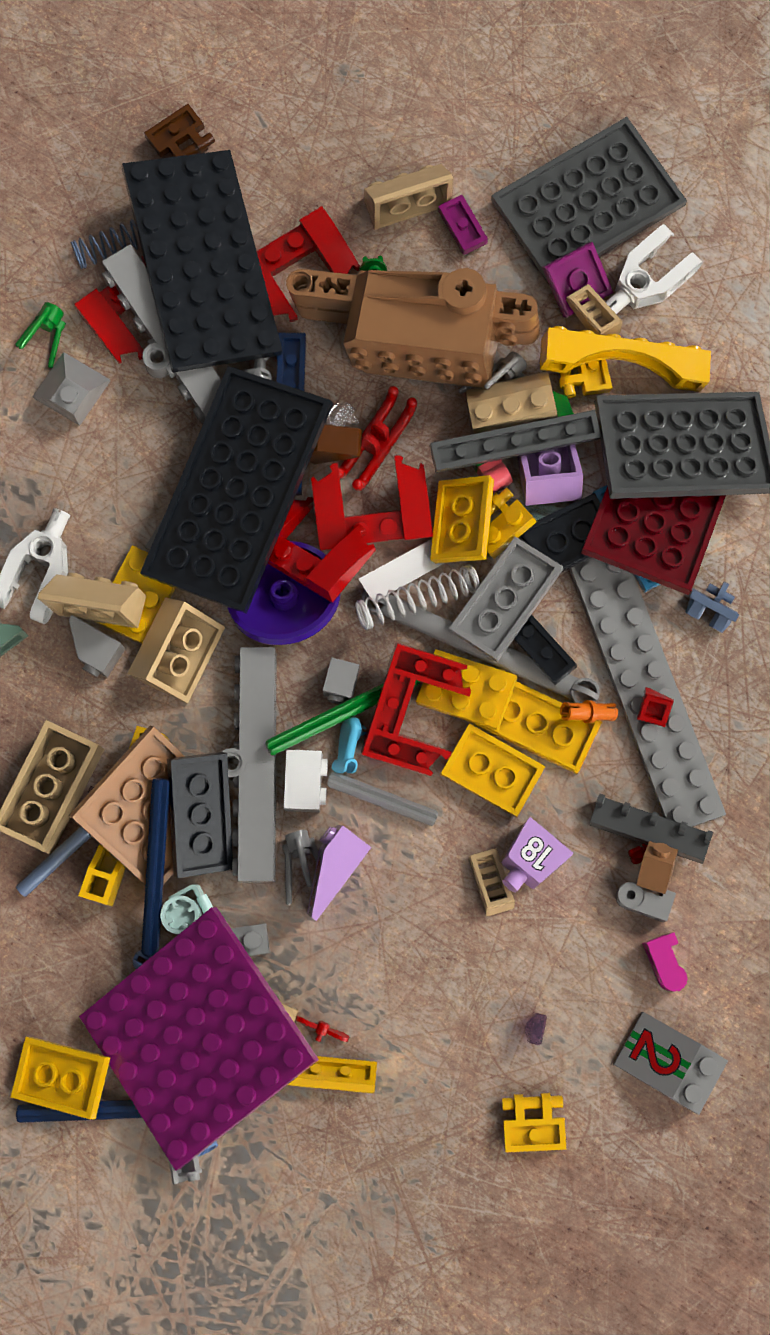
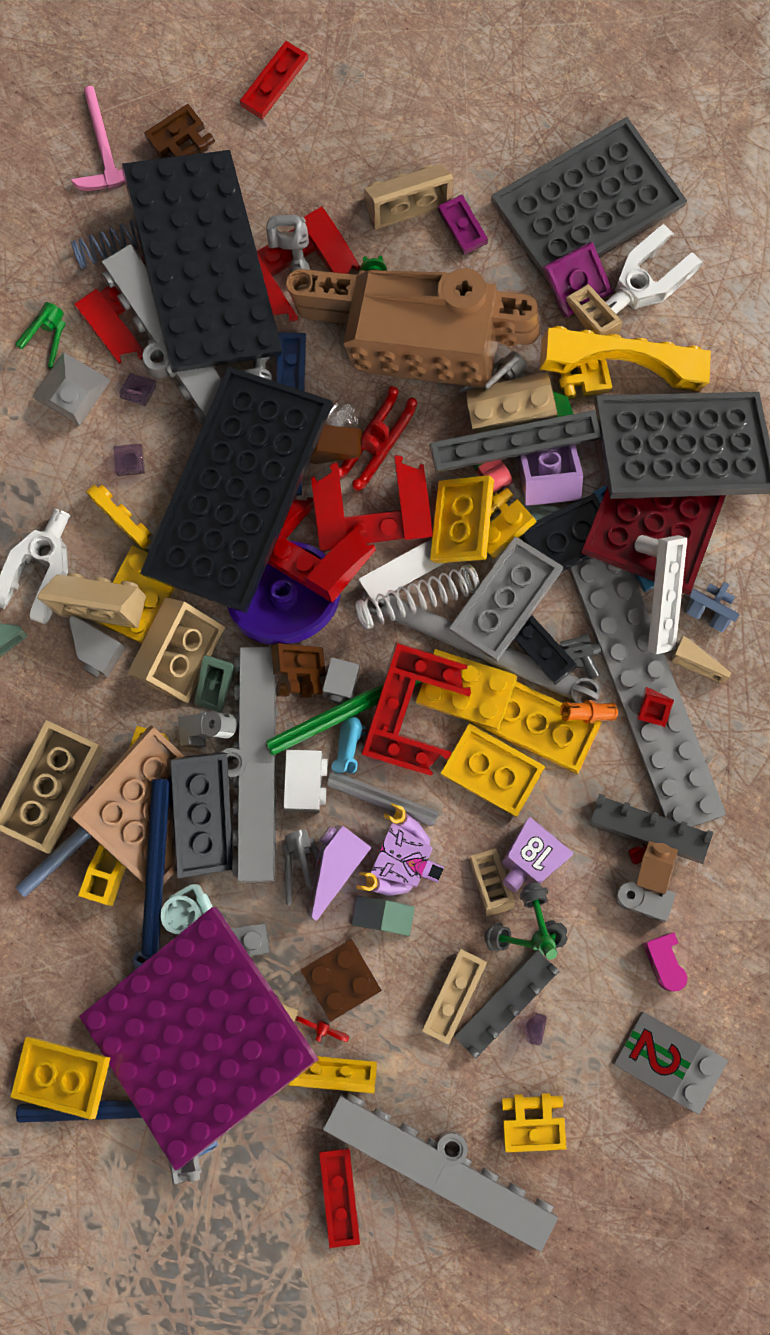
(111, 177): none -> bright pink piece
(119, 515): none -> yellow plate
(129, 460): none -> clear purple plate
(137, 389): none -> clear purple tile
(198, 727): none -> light grey leg
(214, 683): none -> sand green slope
(274, 80): none -> red plate
(289, 240): none -> light grey piece
(296, 661): none -> reddish brown plate
(339, 1197): none -> red plate
(341, 980): none -> reddish brown plate
(383, 915): none -> sand green slope
(402, 858): none -> lavender torso
(442, 1172): none -> light grey hinge
(454, 996): none -> tan plate
(506, 1004): none -> dark grey hinge
(545, 940): none -> plant
(581, 652): none -> dark grey piece
(667, 589): none -> white piece
(697, 660): none -> tan slope

